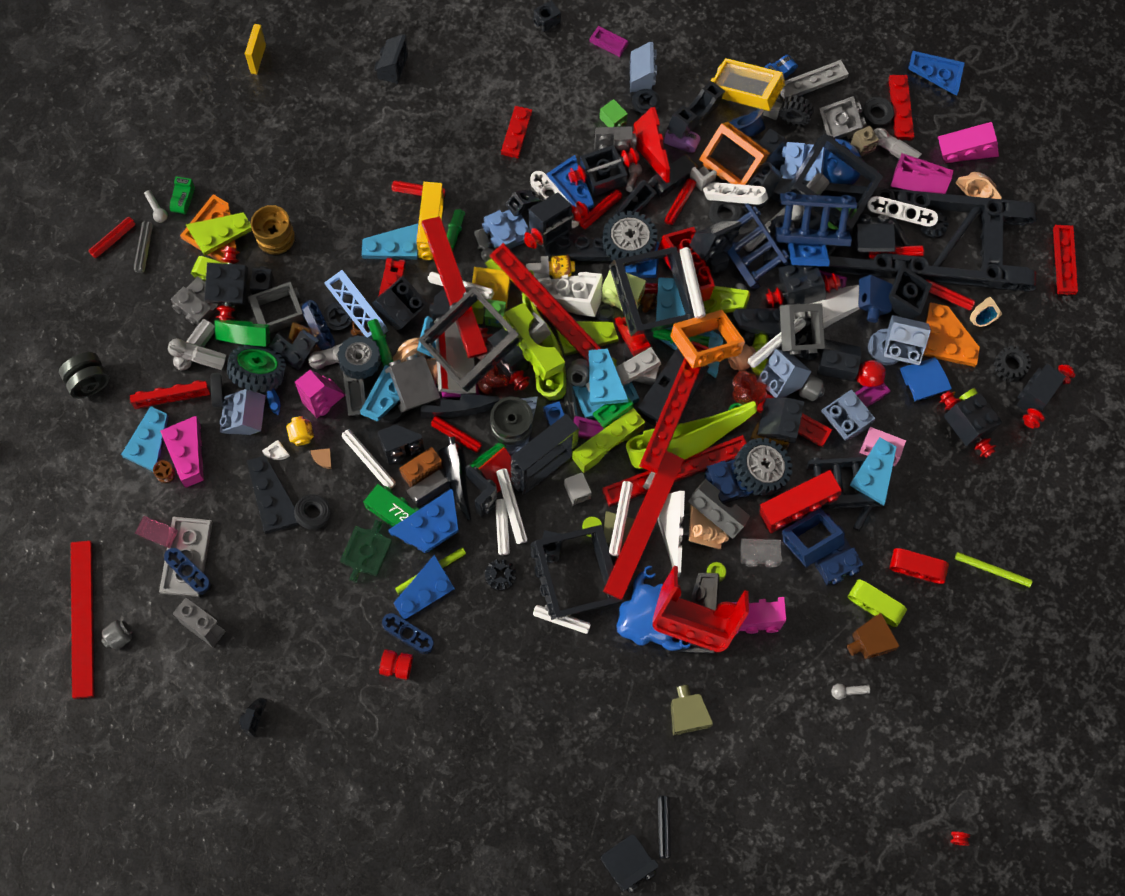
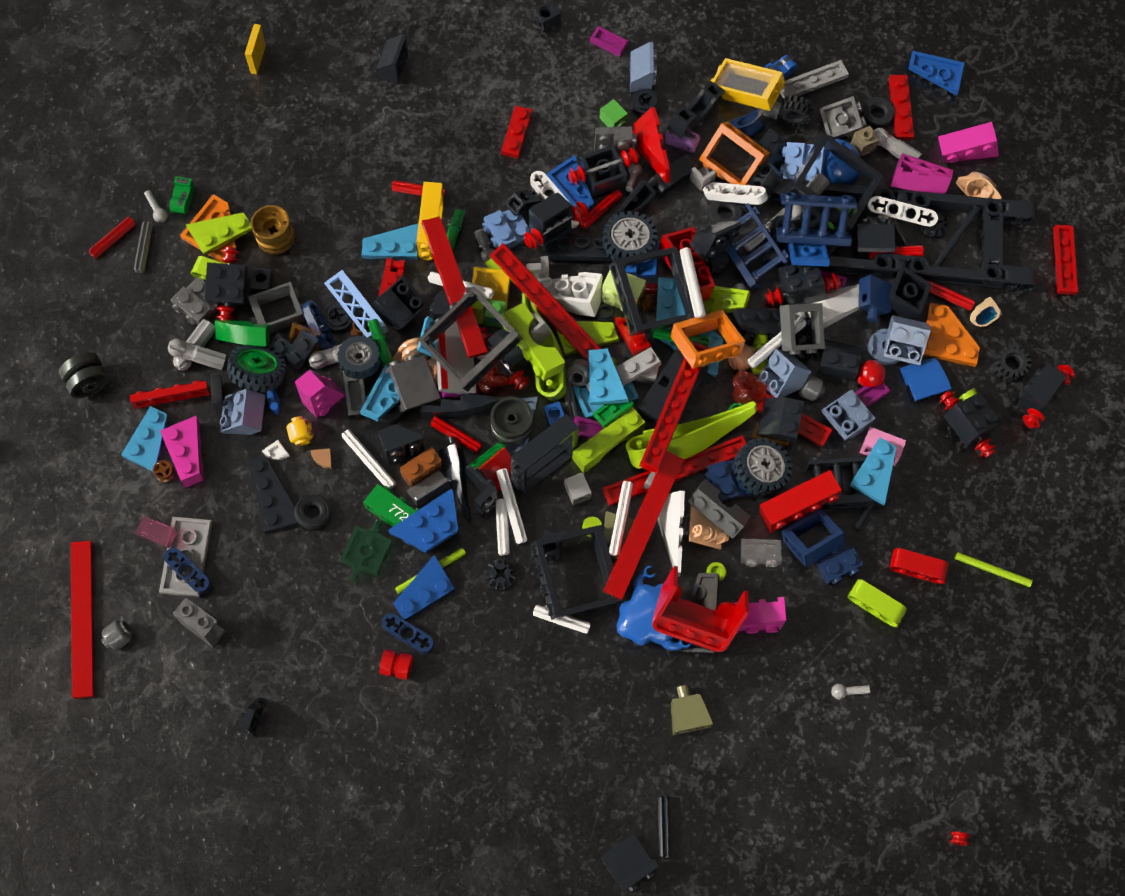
(561, 266): yellow head -> none
(680, 201): red axle -> none
(873, 639): reddish brown torso -> none

